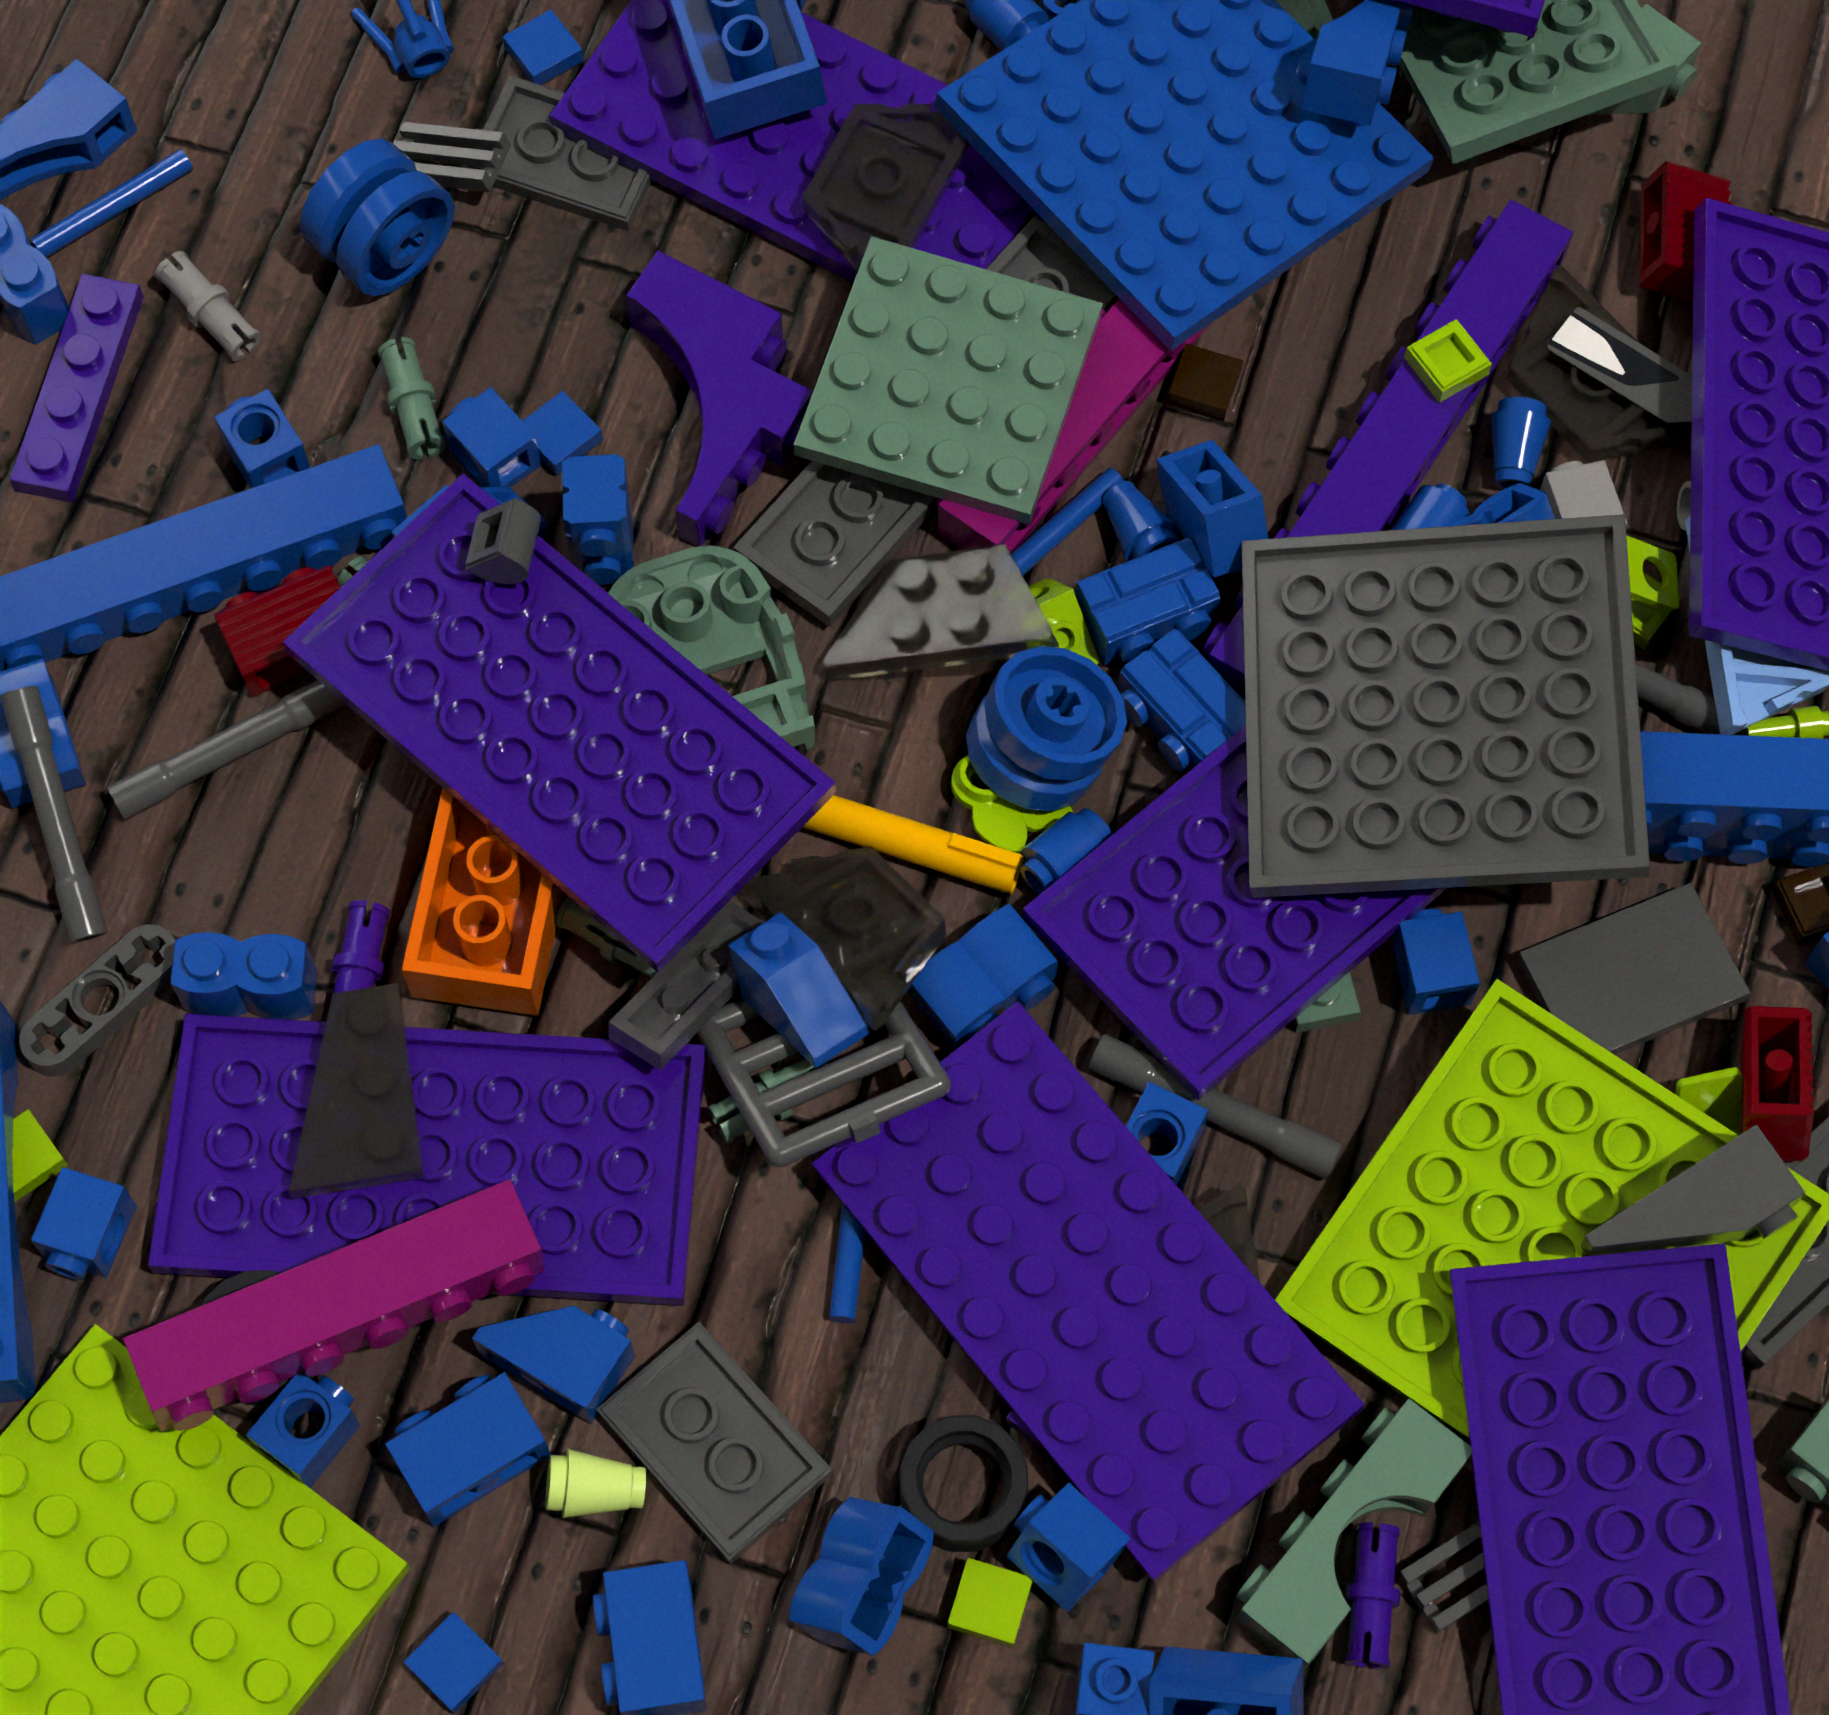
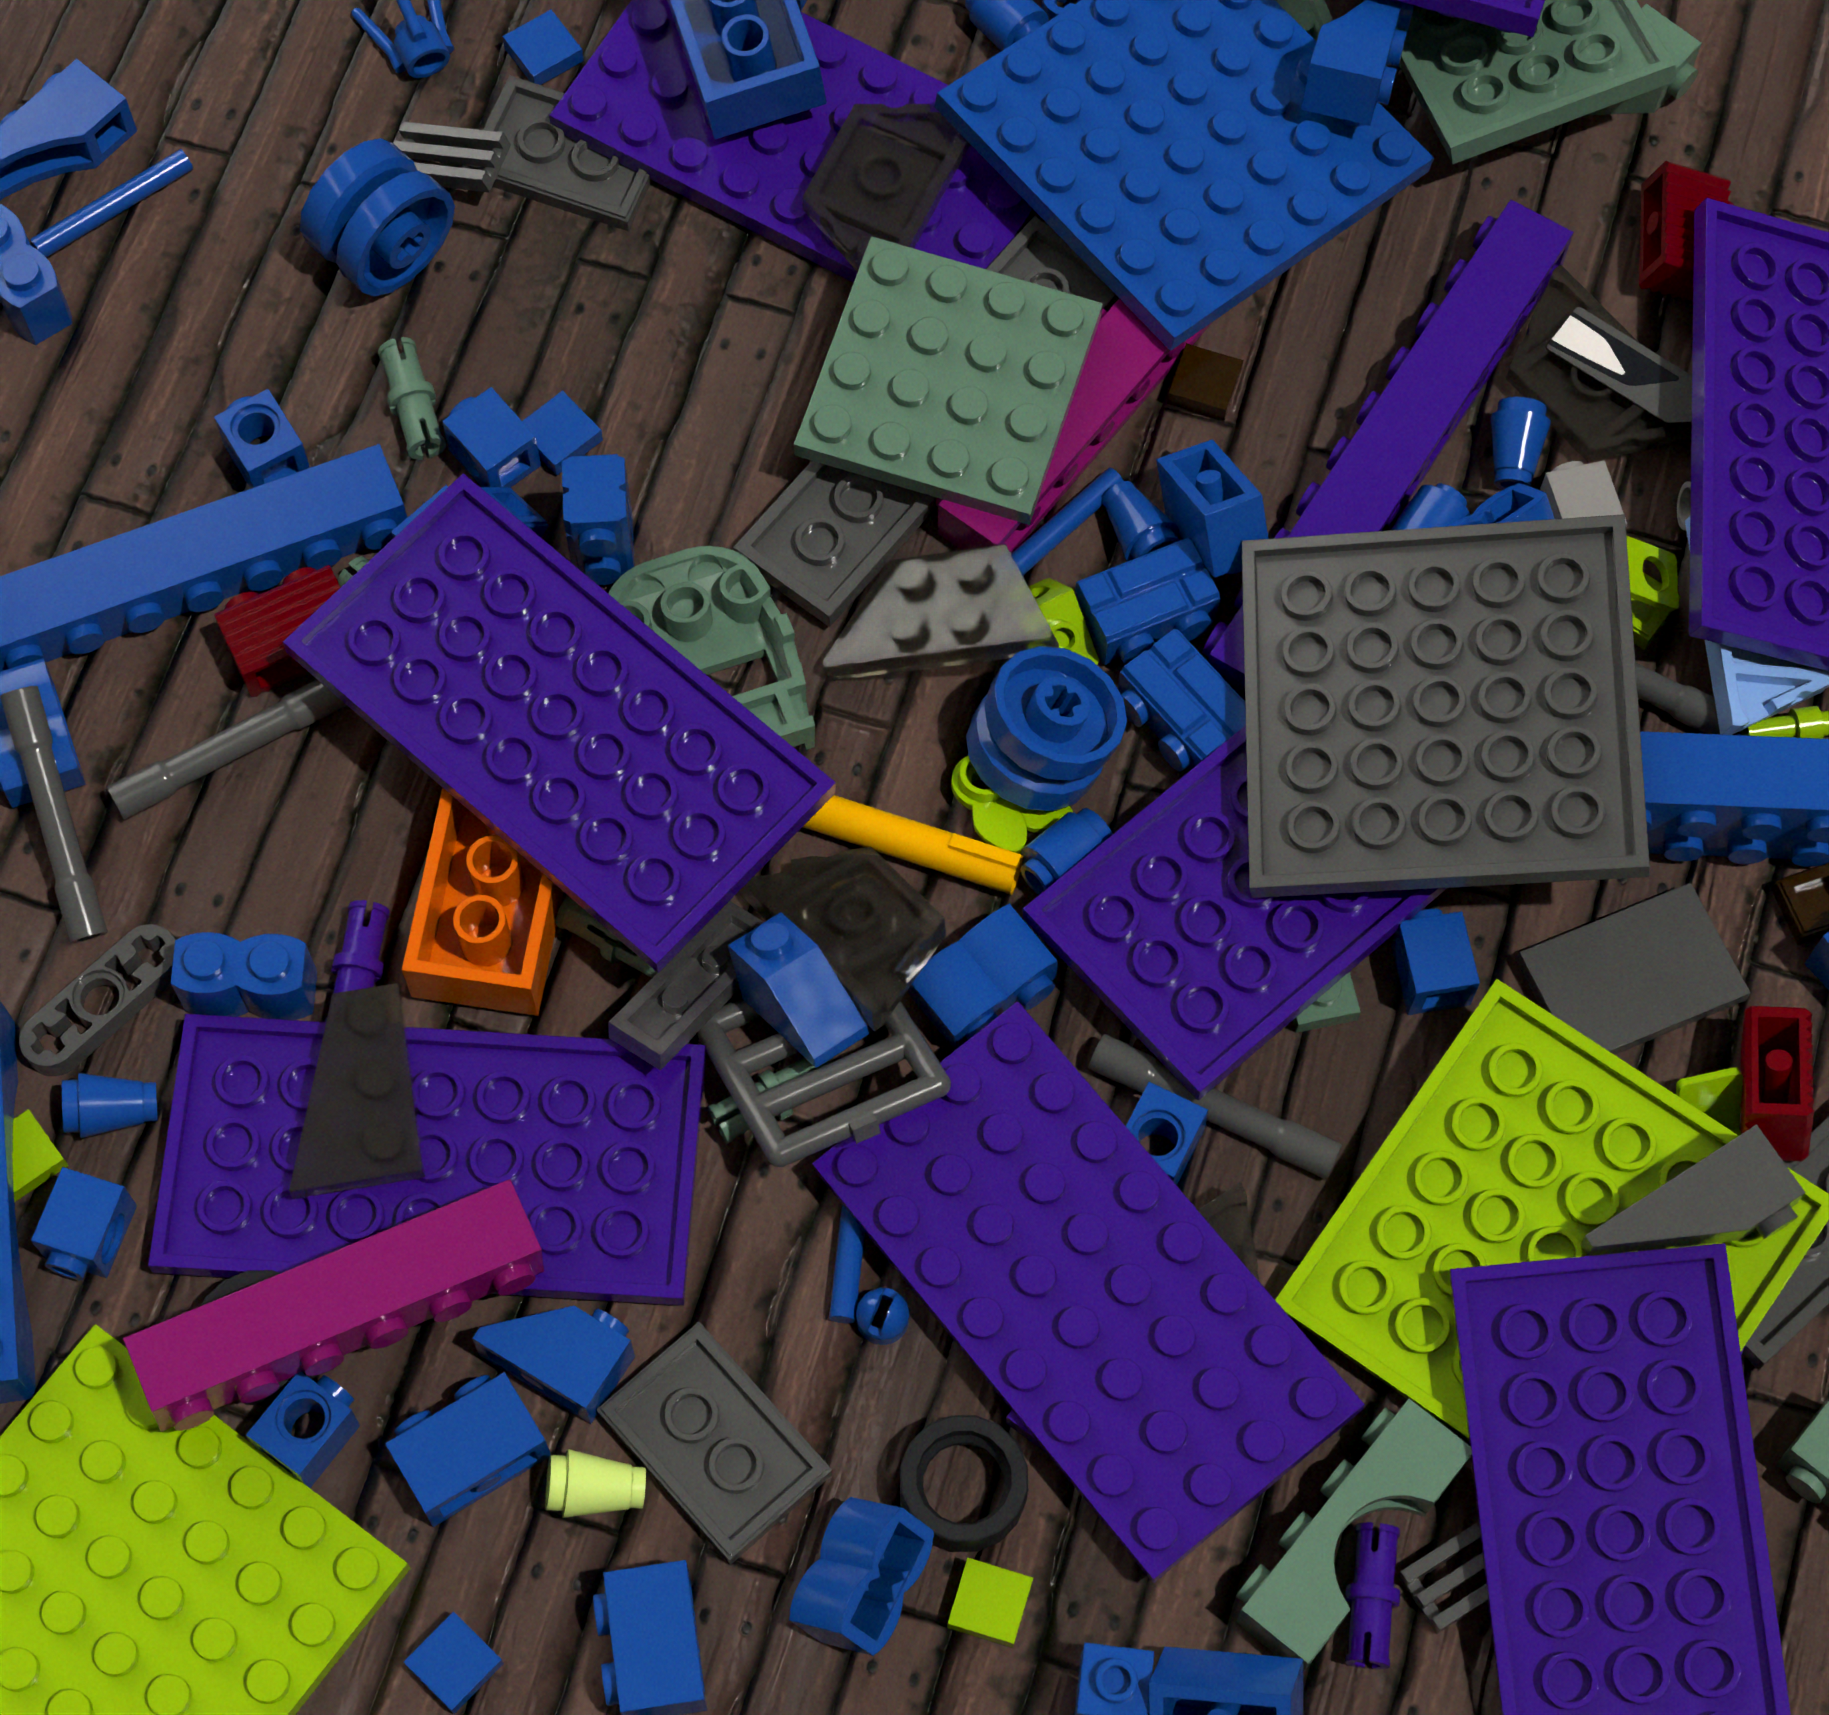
(76, 388): dark purple plate -> none
(106, 1104): none -> blue cone
(208, 305): light grey pin -> none
(504, 542): dark grey brick -> none
(728, 357): dark purple arch -> none
(895, 1321): none -> blue hinge
(1066, 1545): blue brick -> none
(1447, 360): lime tile -> none

